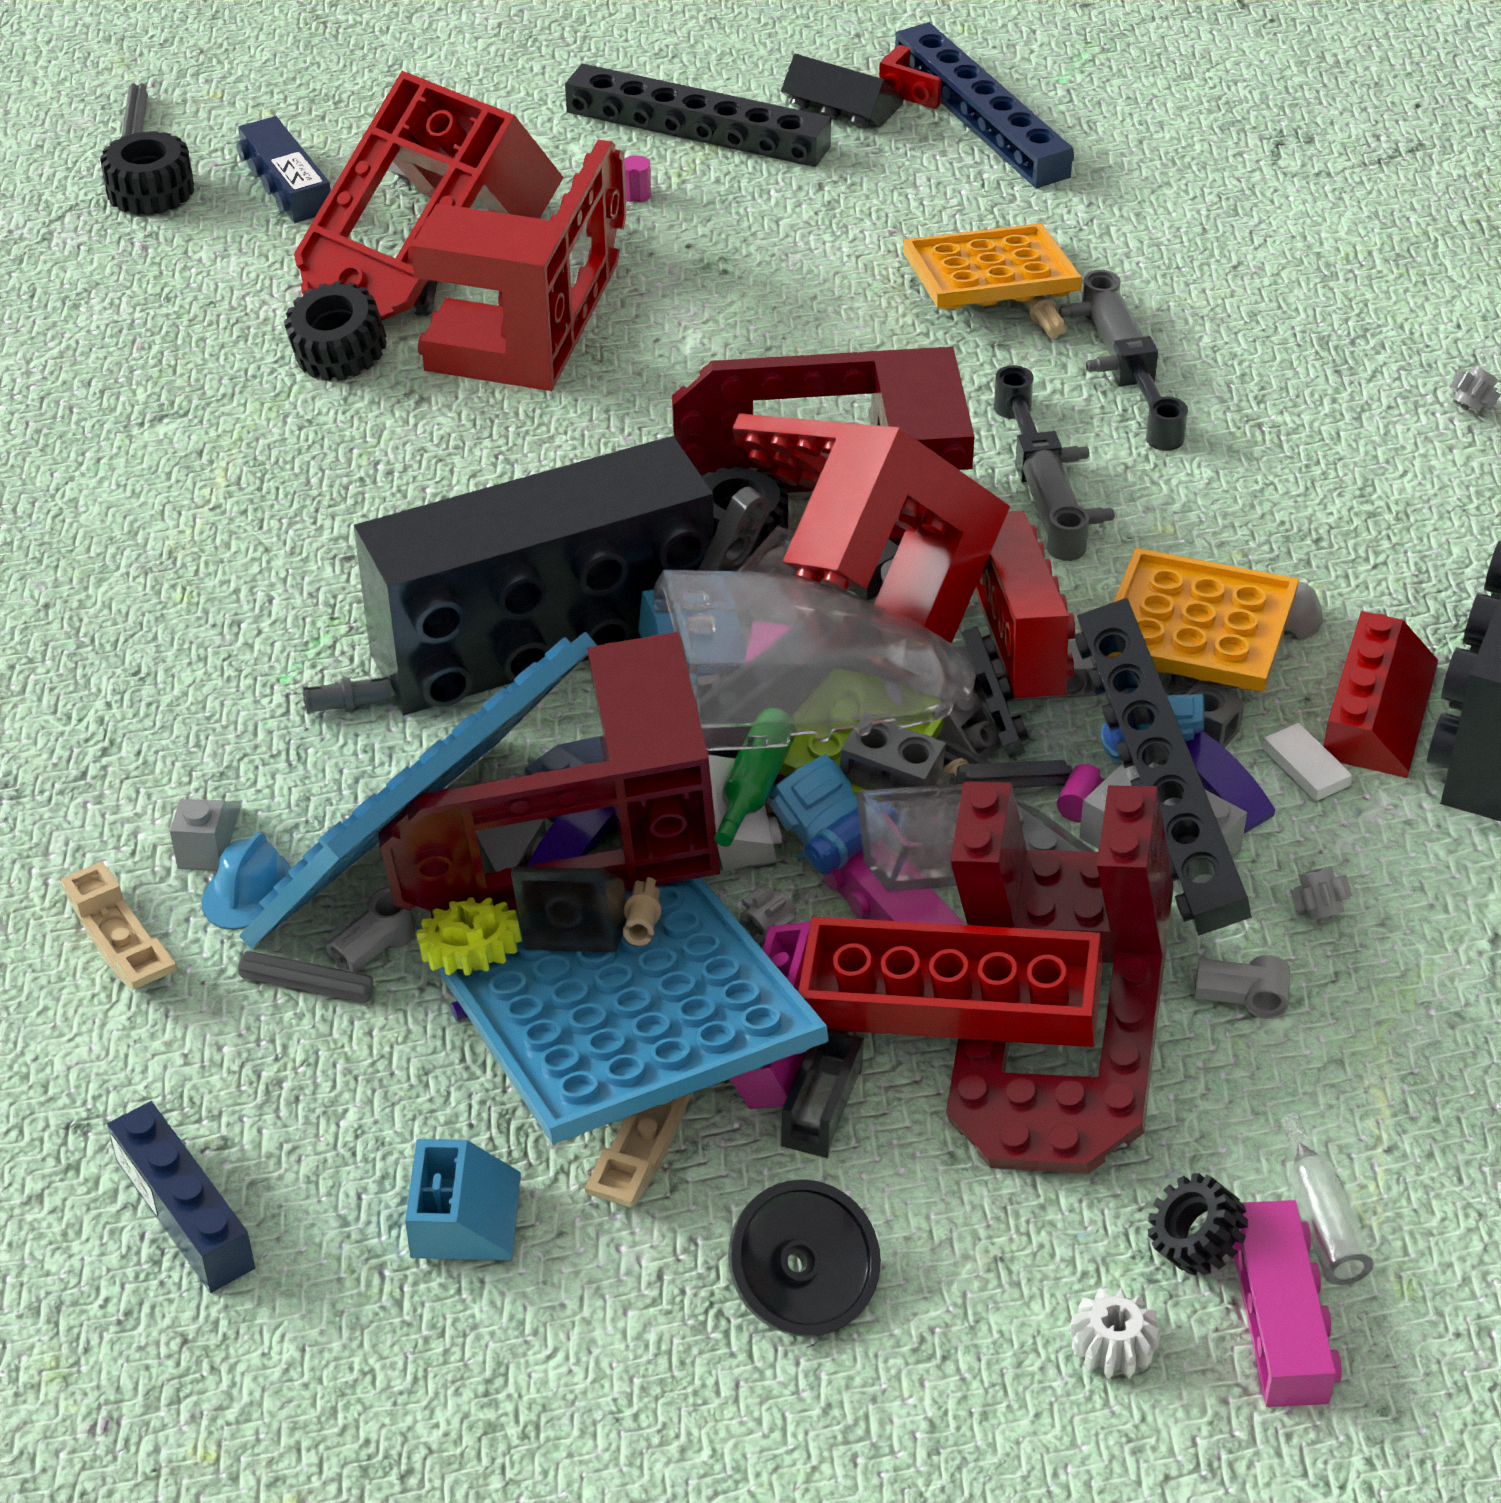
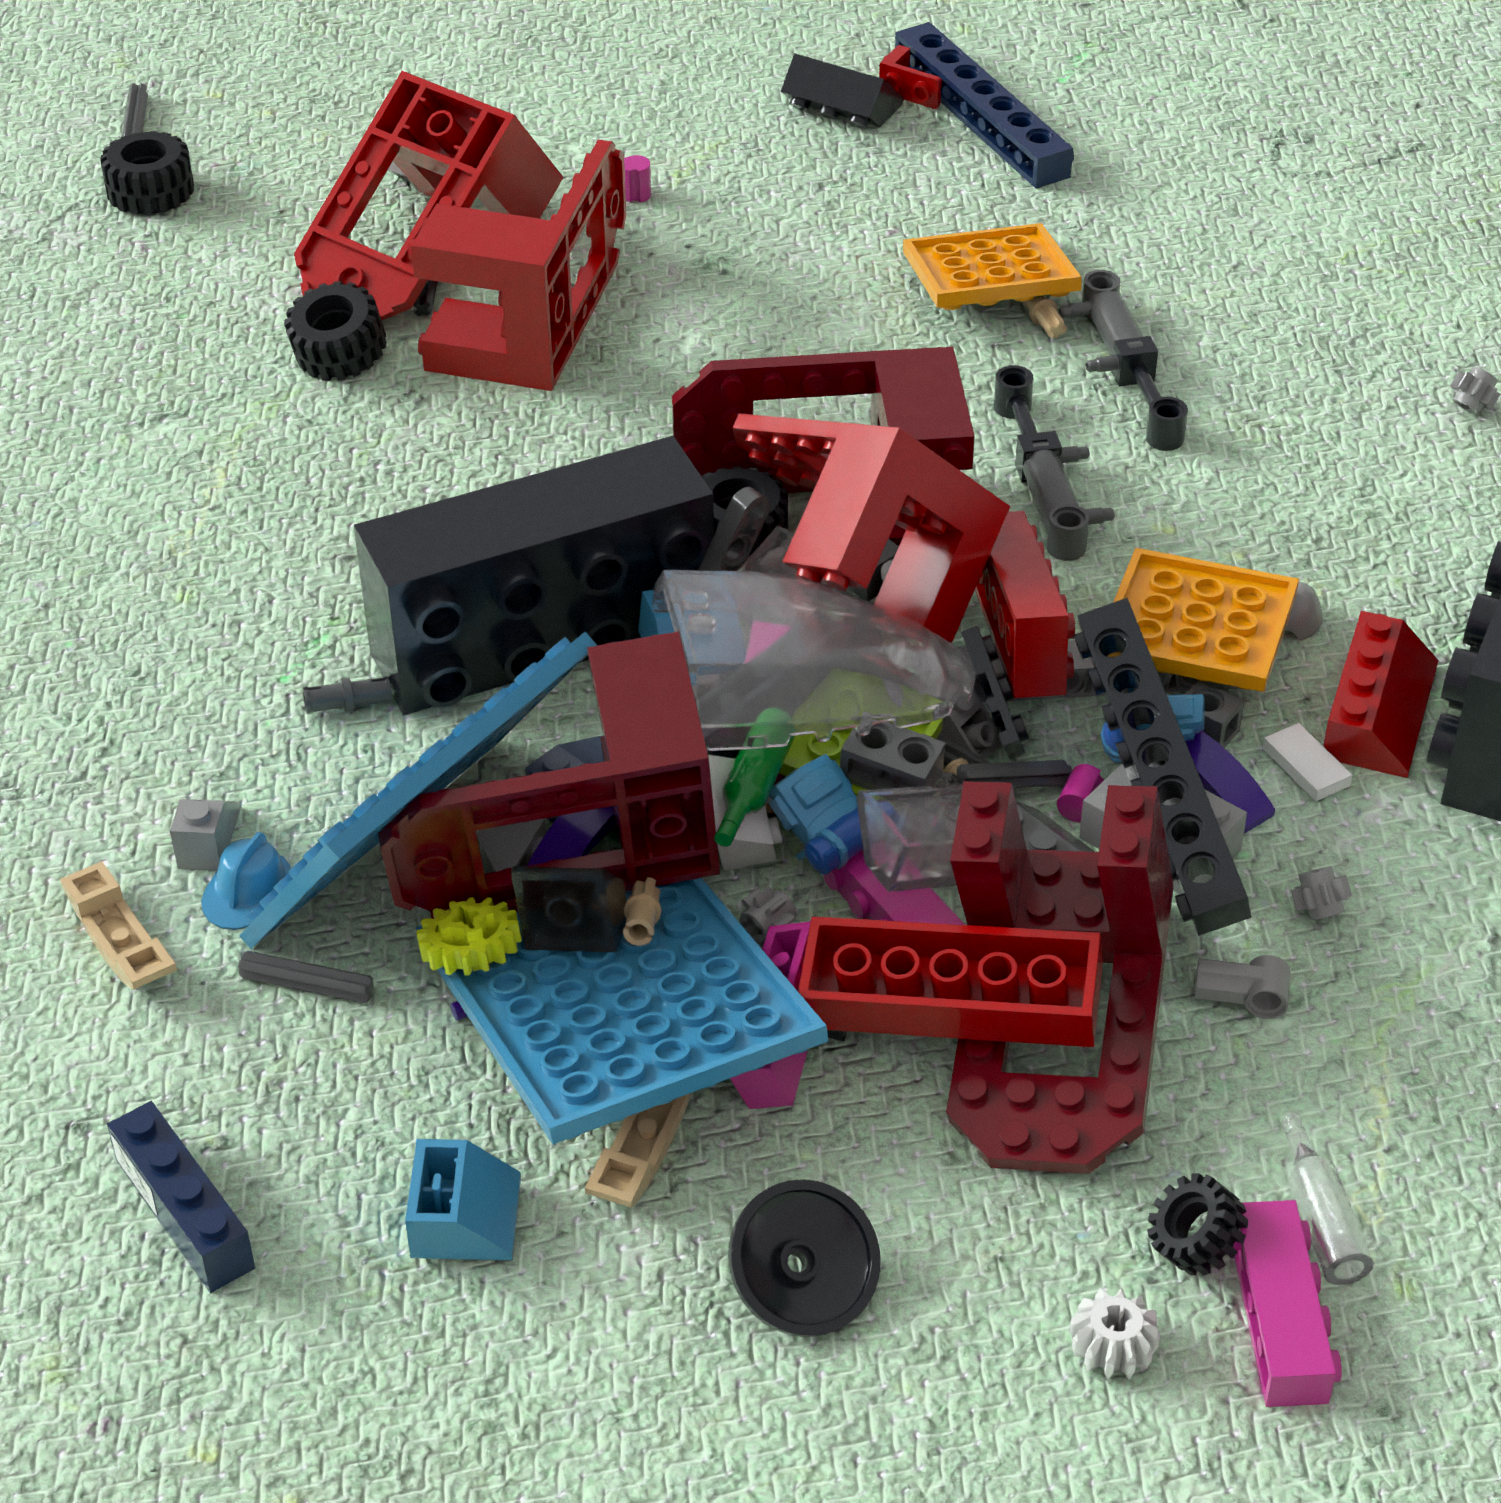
(283, 168): dark blue brick -> none
(372, 932): light grey piece -> none
(698, 114): black brick -> none
(821, 1093): black window -> none

